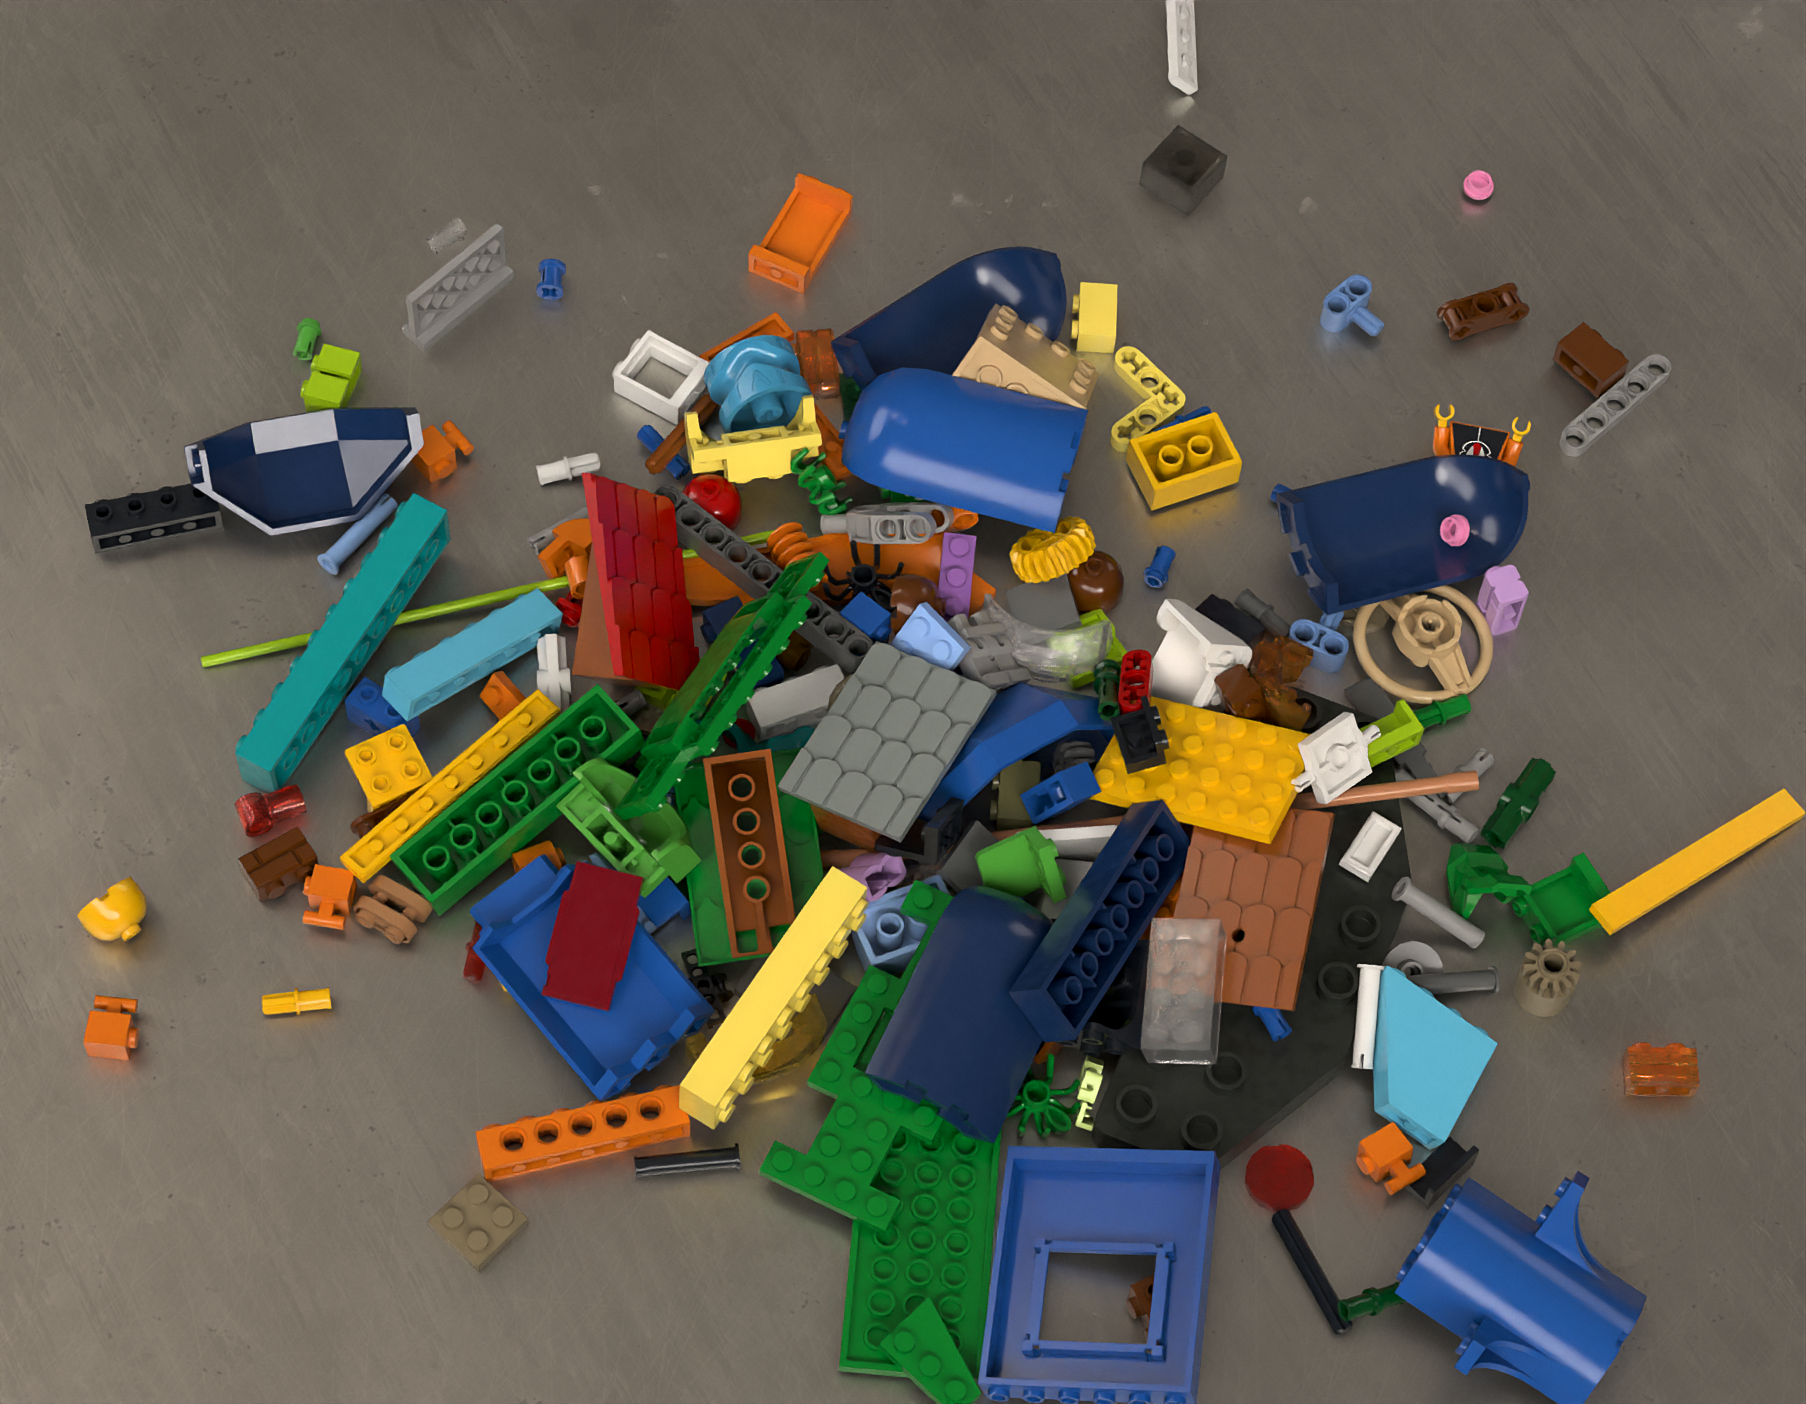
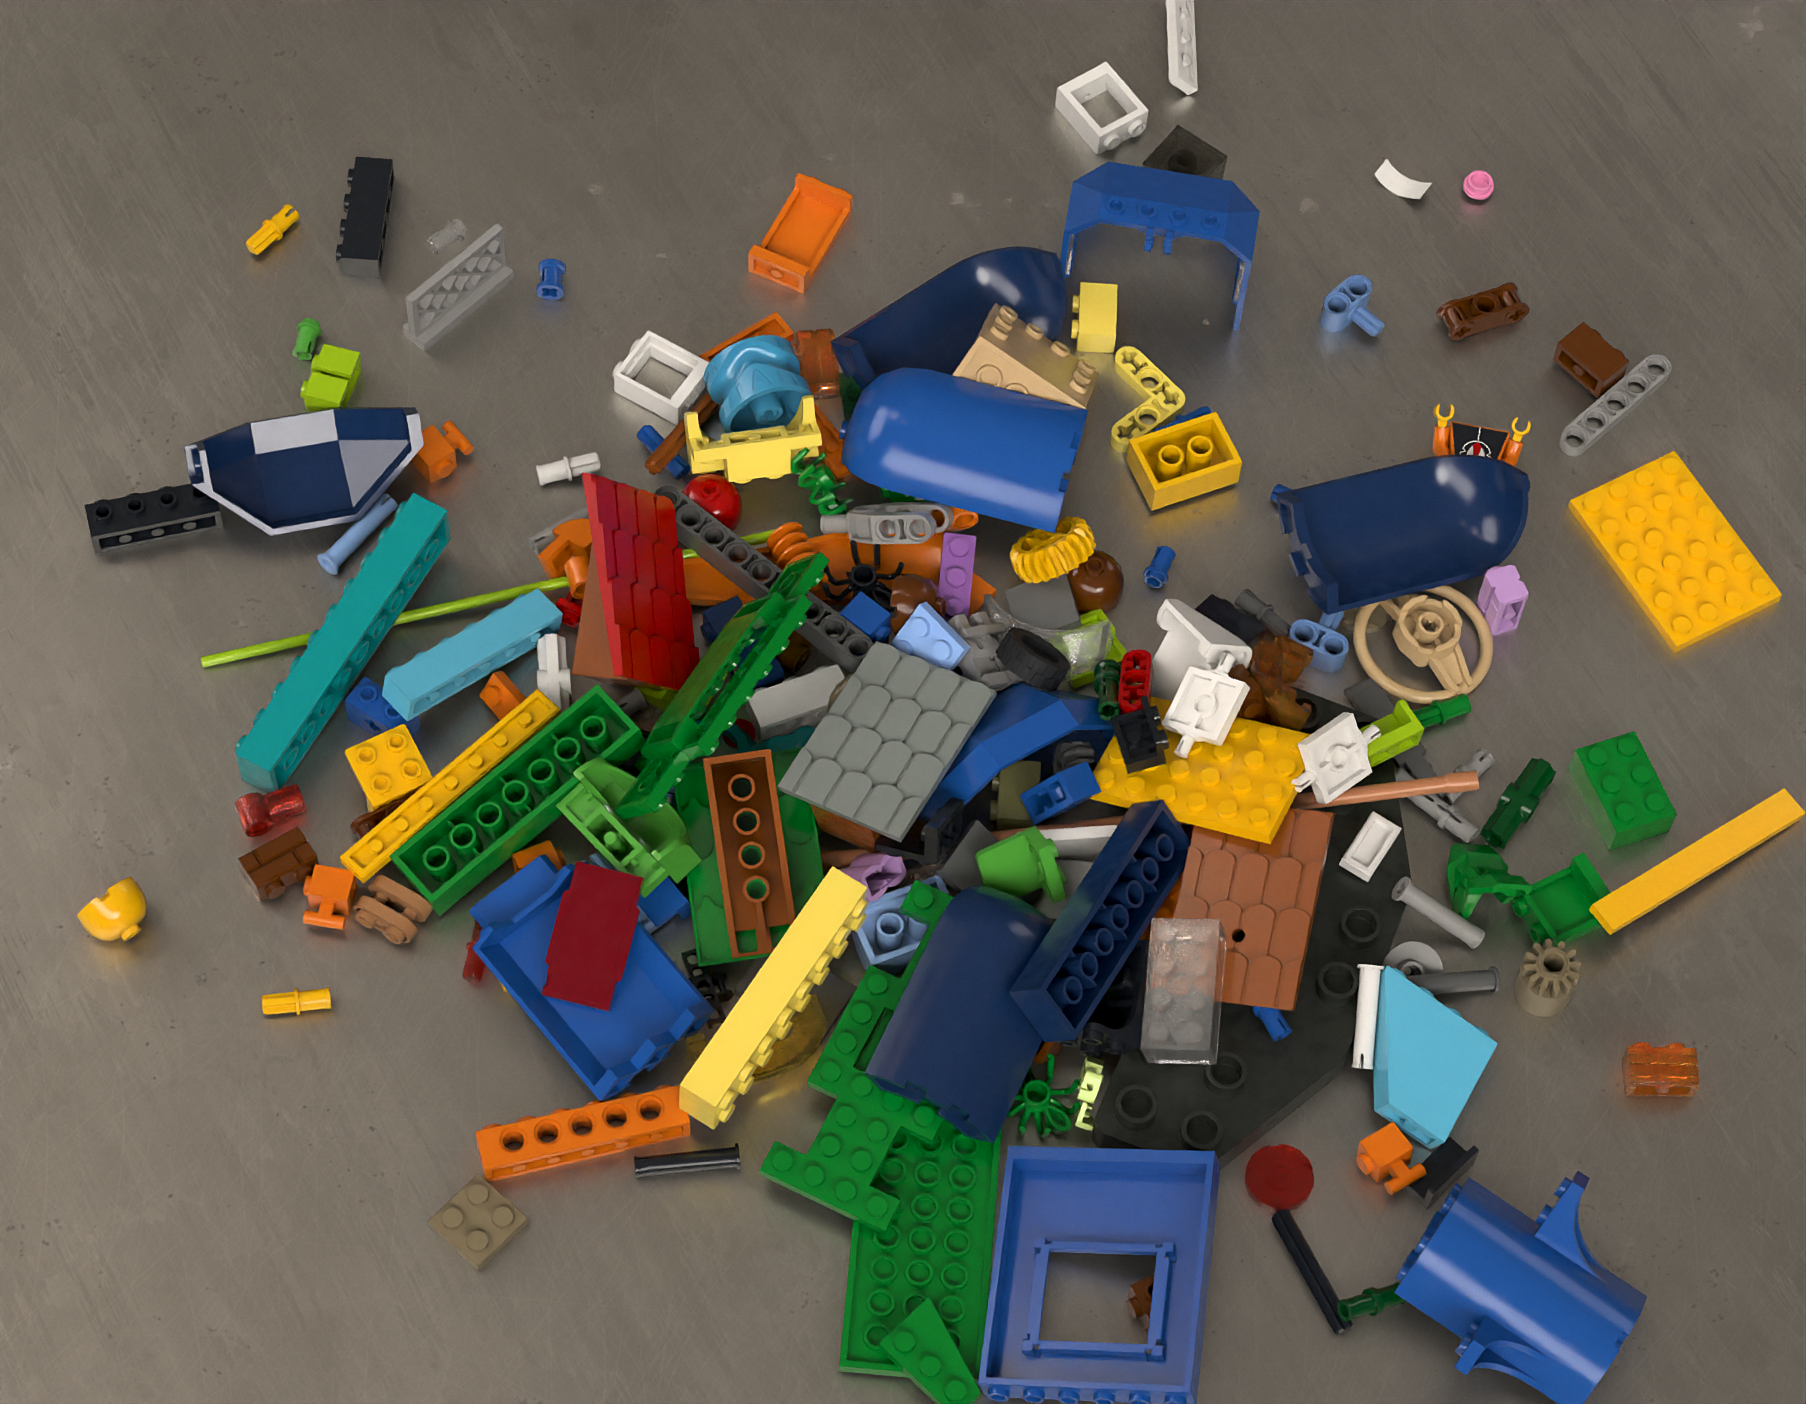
(111, 1032): orange brick -> none
(272, 230): none -> yellow axle
(366, 218): none -> black brick
(1033, 659): none -> black tyre
(1090, 84): none -> white window
(1164, 206): none -> blue windscreen
(1205, 705): none -> white plate
(1400, 184): none -> white sticker
(1455, 530): bright pink plate -> none
(1622, 790): none -> green brick
(1674, 551): none -> yellow plate

